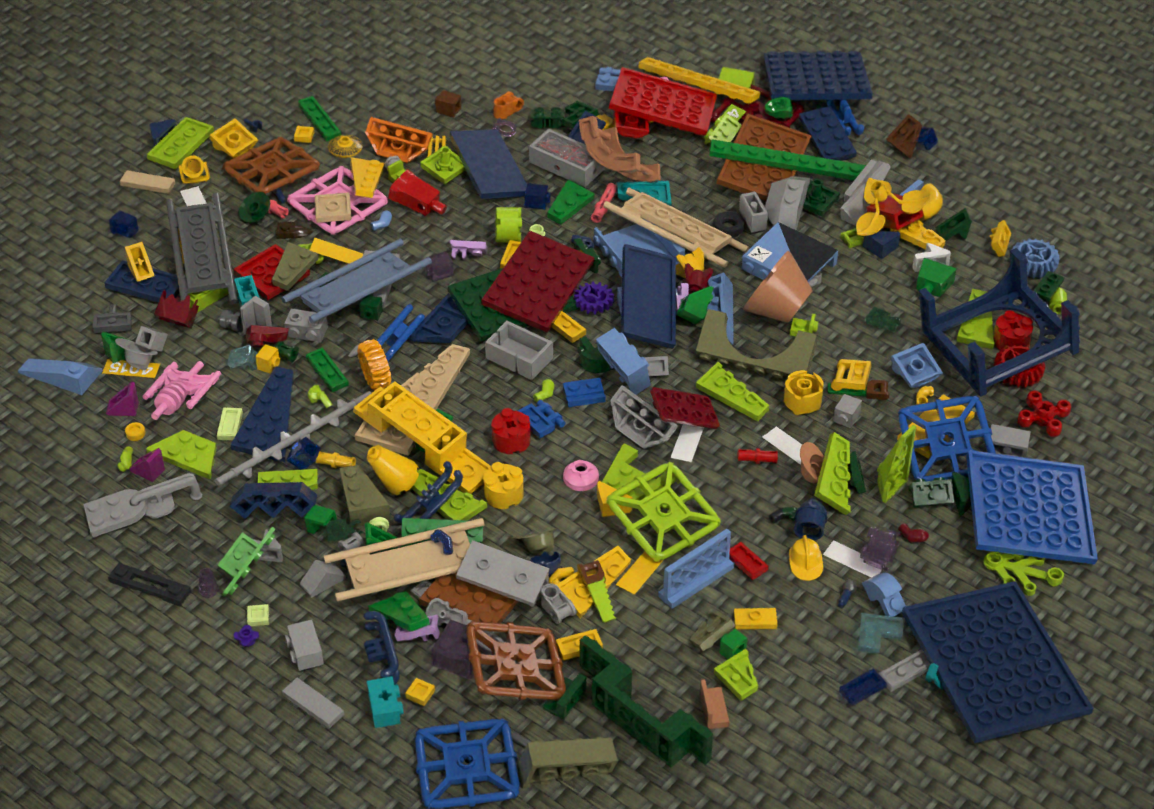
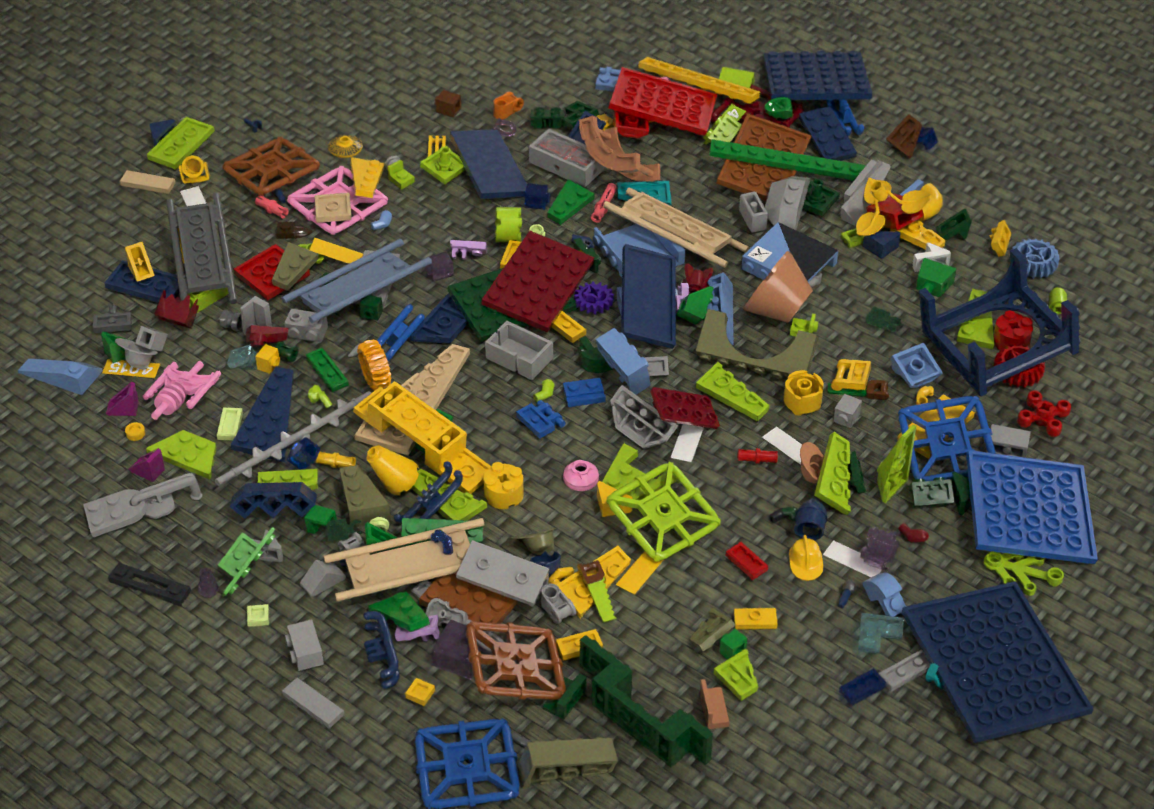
(123, 224): clear blue brick -> none
(126, 459): lime arm -> none
(233, 139): yellow slope -> none
(245, 289): teal brick -> none
(250, 637): dark purple plate -> none
(254, 207): dark green dish -> none
(303, 134): yellow plate -> none
(319, 118): green tile -> none
(384, 702): teal brick -> none
(397, 140): orange wedge -> none
(416, 194): red piece -> none
(511, 431): red brick -> none
(692, 580): medium blue fence -> none
(695, 261): yellow brick -> none
(729, 216): black tyre -> none
(1048, 286): dark green bracket -> none

